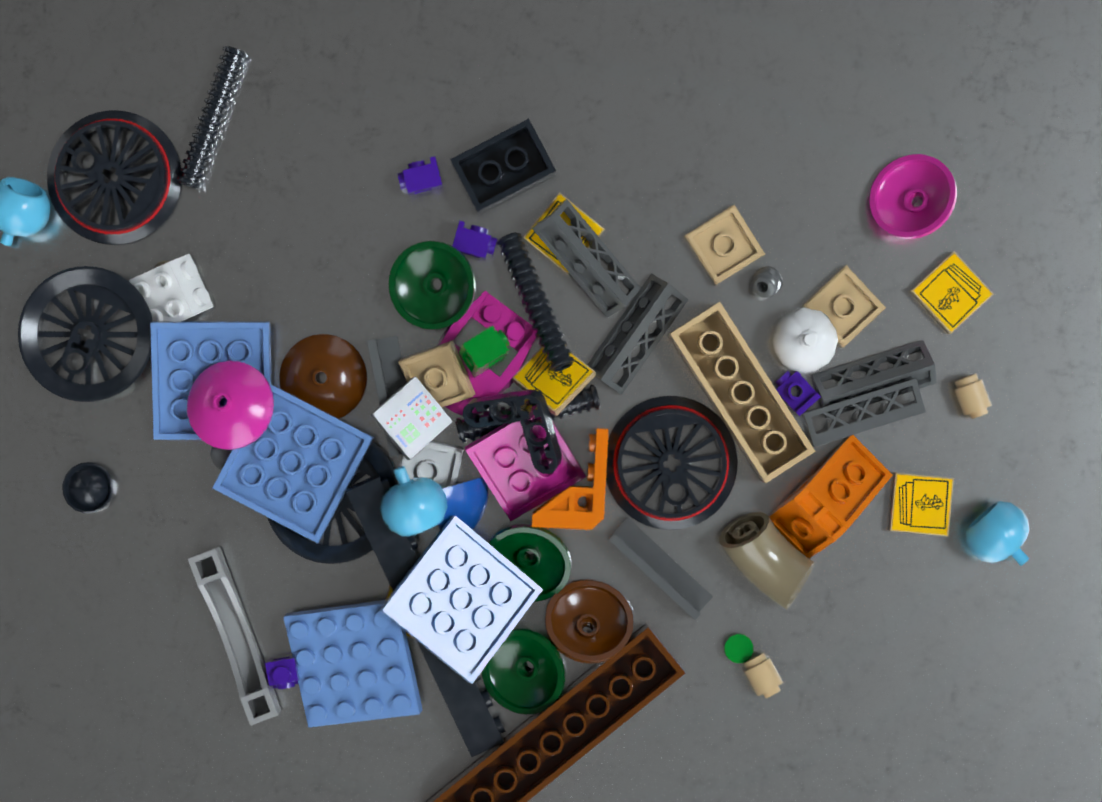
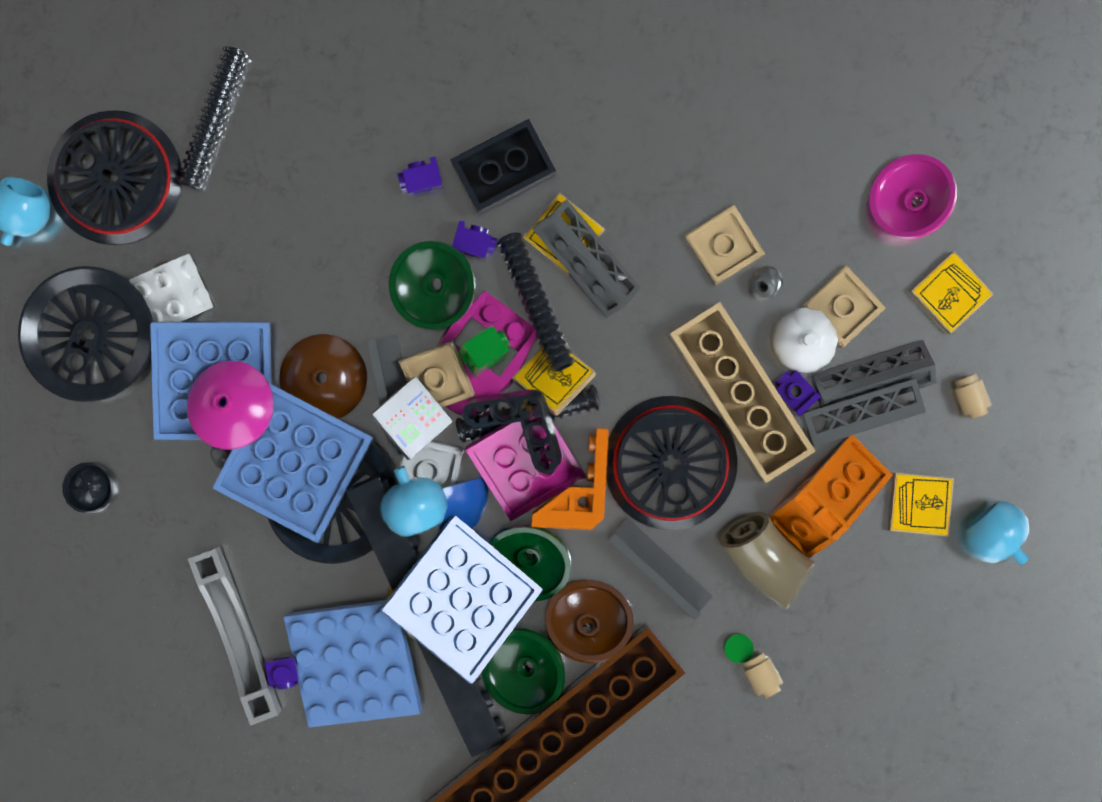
(633, 330): dark grey fence -> none

